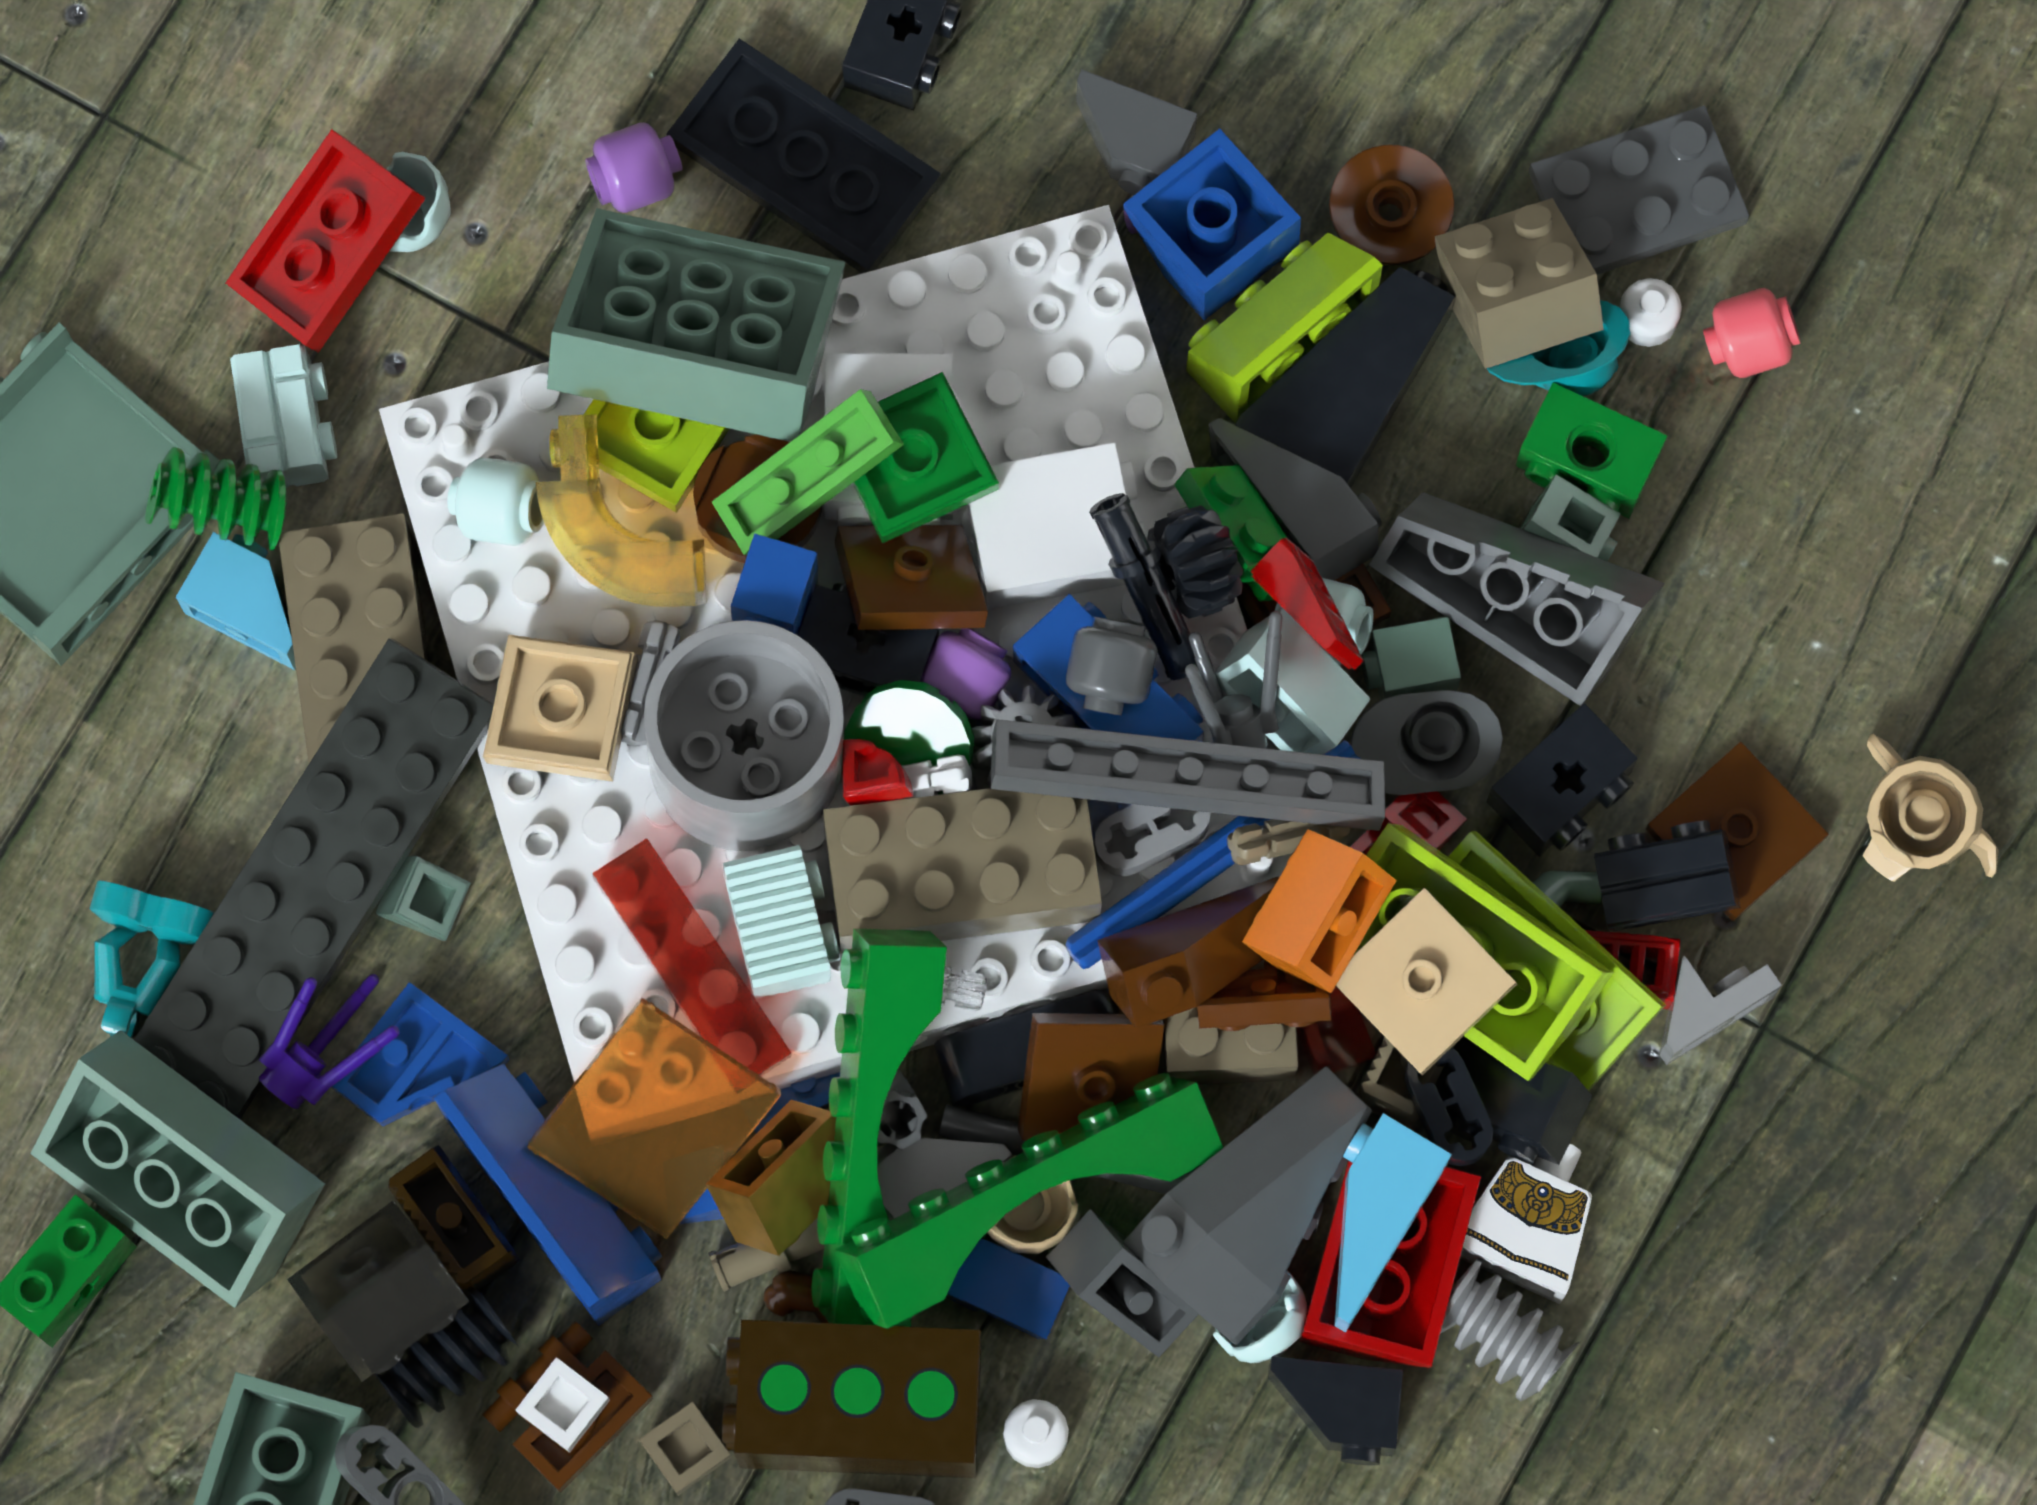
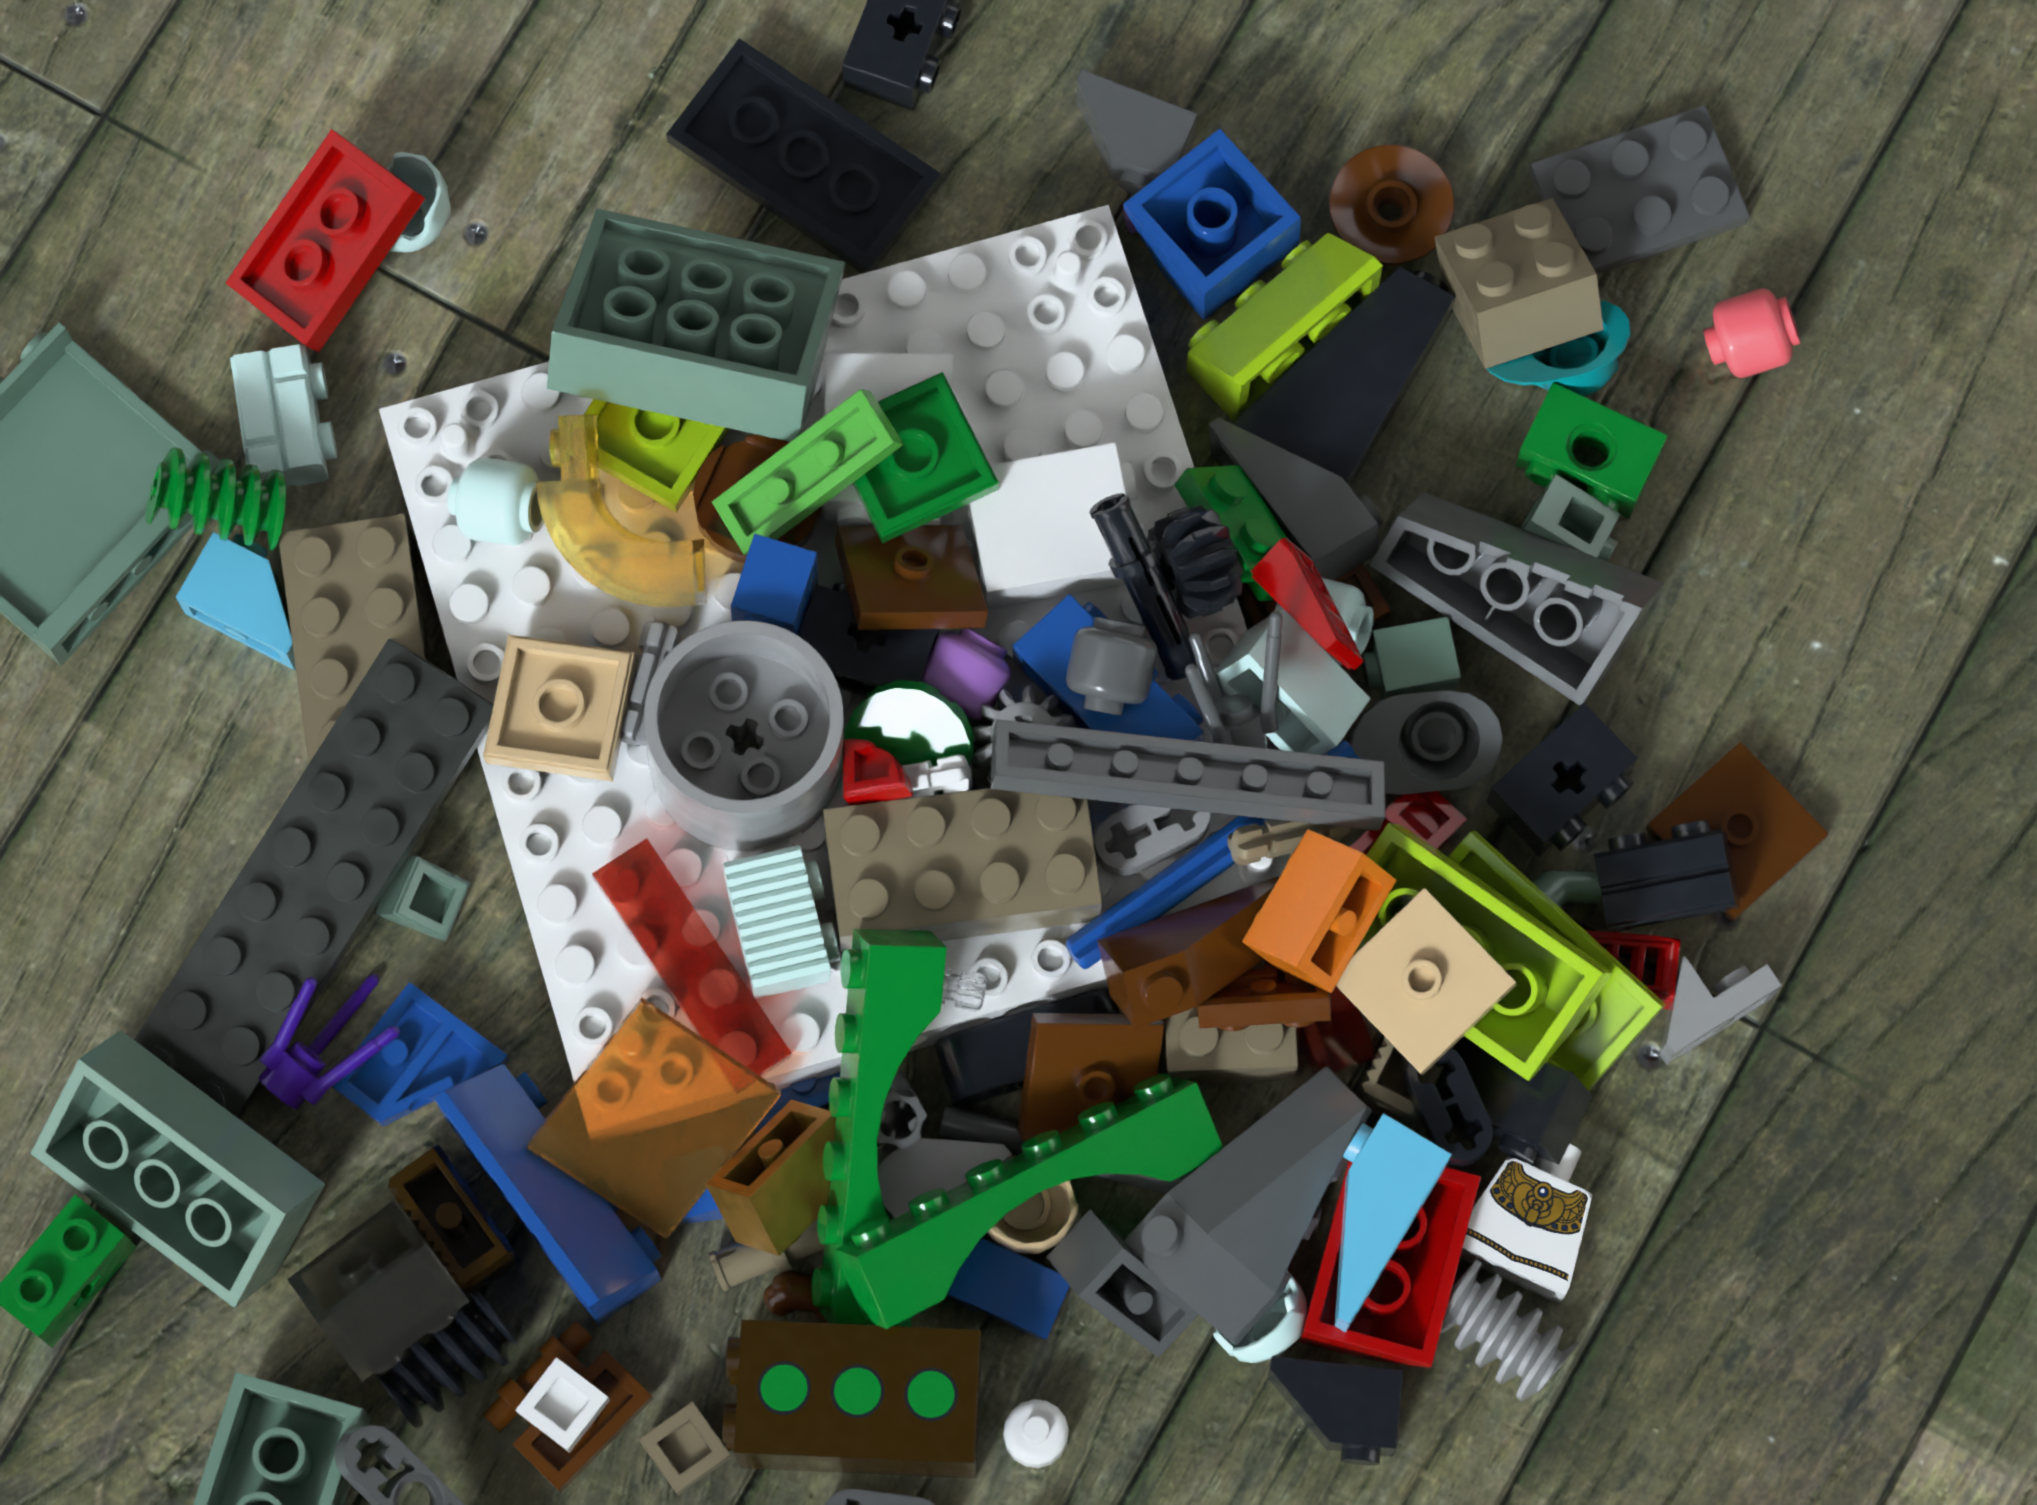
(133, 913): teal piece -> none
(633, 167): medium lavender head -> none
(1652, 311): white piece -> none
(1923, 815): tan piece -> none

